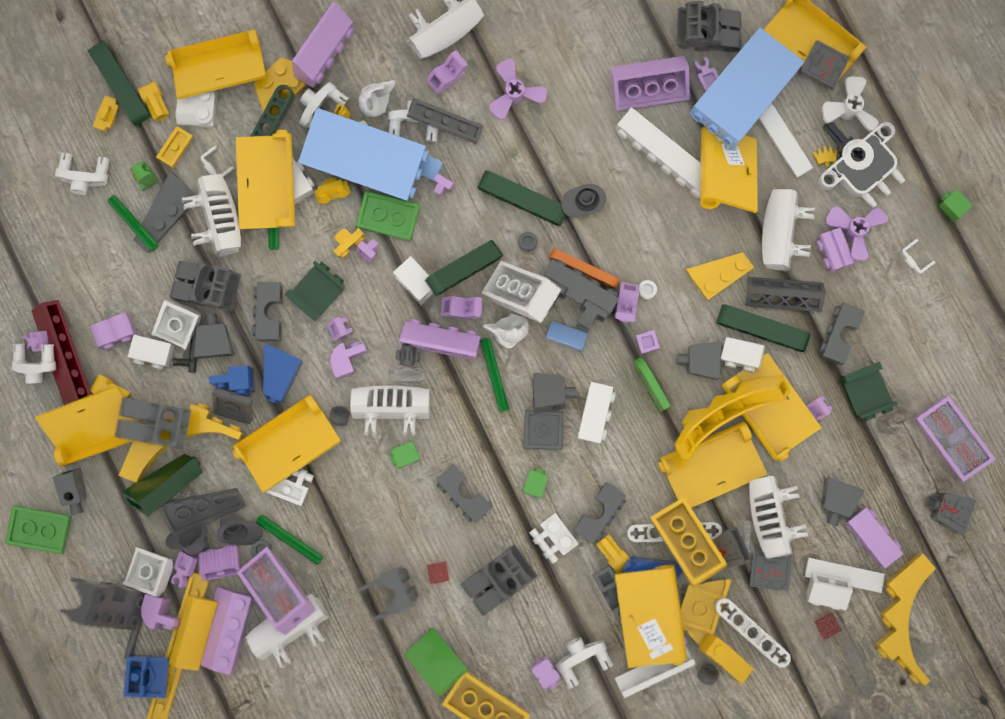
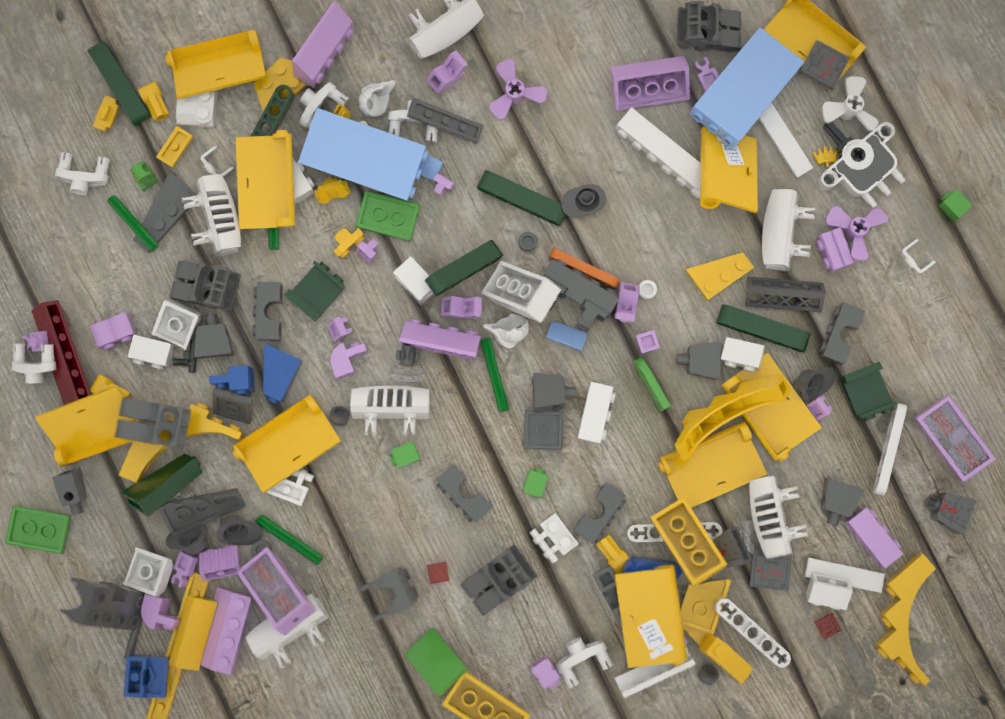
(815, 383): none -> dark grey piece
(889, 449): none -> white beam

